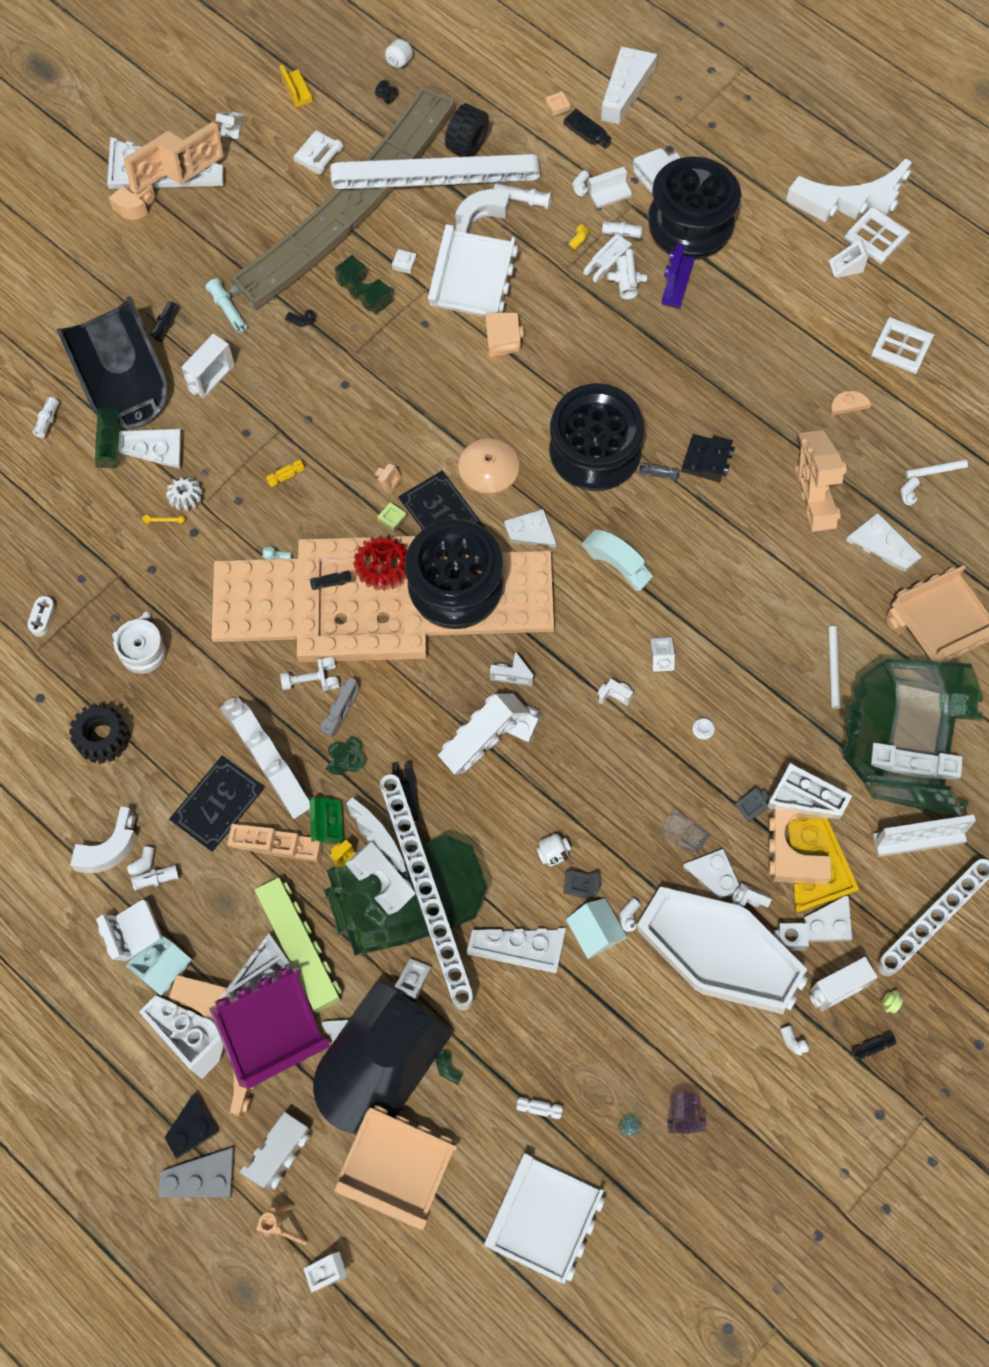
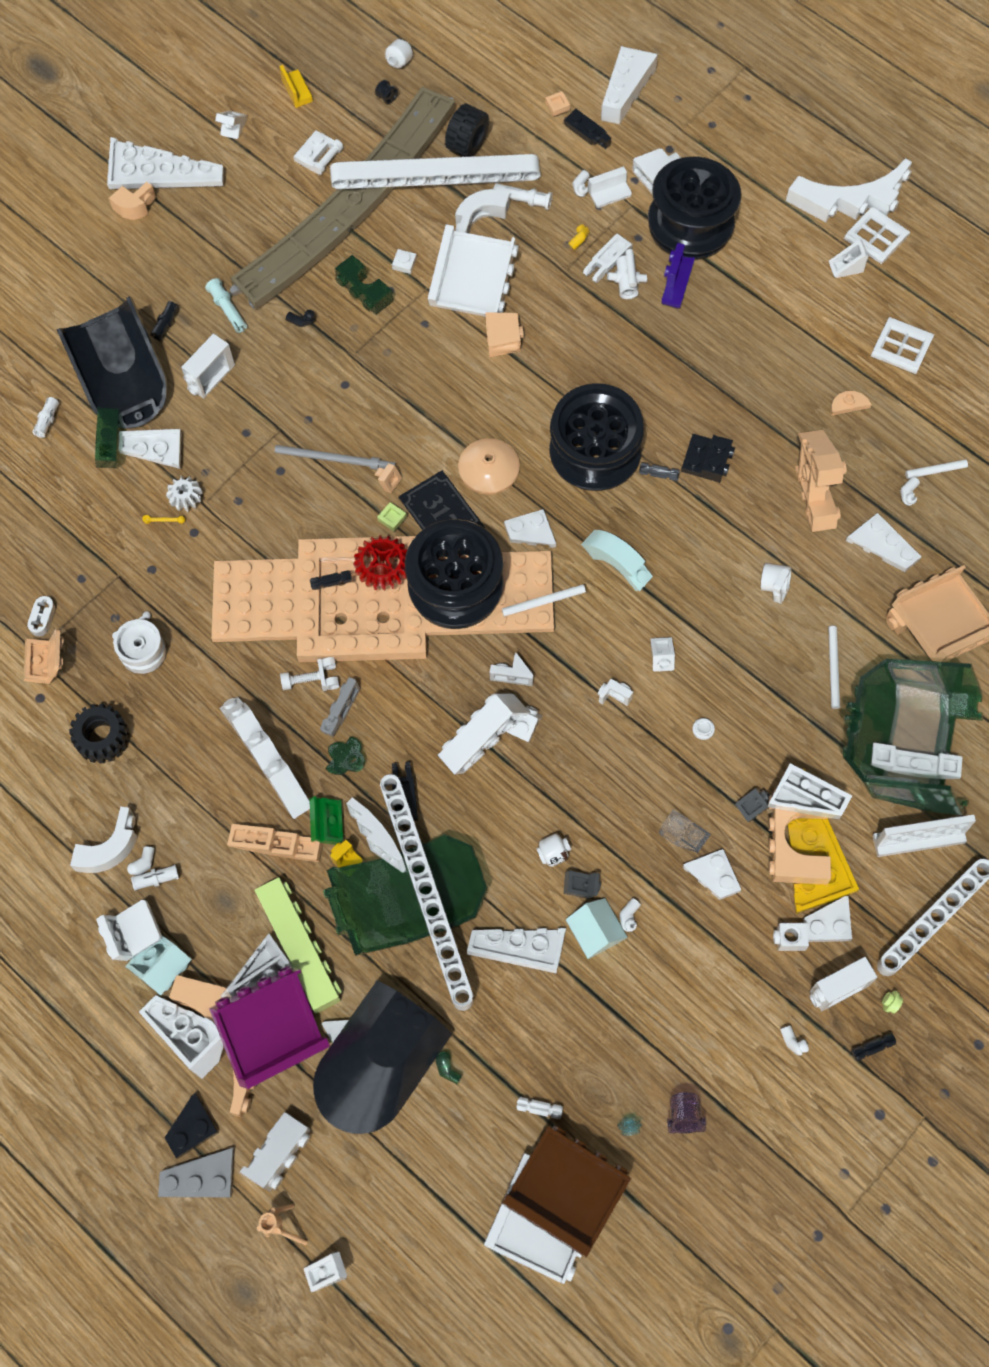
(43, 659): none -> light nougat bracket
(173, 157): light nougat bracket -> none
(217, 803): black sticker -> none
(269, 553): light aqua arm -> none
(285, 473): yellow axle -> none
(373, 463): none -> light grey bar
(394, 890): white arch -> none
(394, 1167): light nougat panel -> none
(412, 979): white slope -> none
(543, 600): none -> white bar
(567, 1190): none -> reddish brown panel
(622, 229): white pin -> none
(722, 950): white container -> none
(750, 895): white bracket -> none
(776, 580): none -> white piece

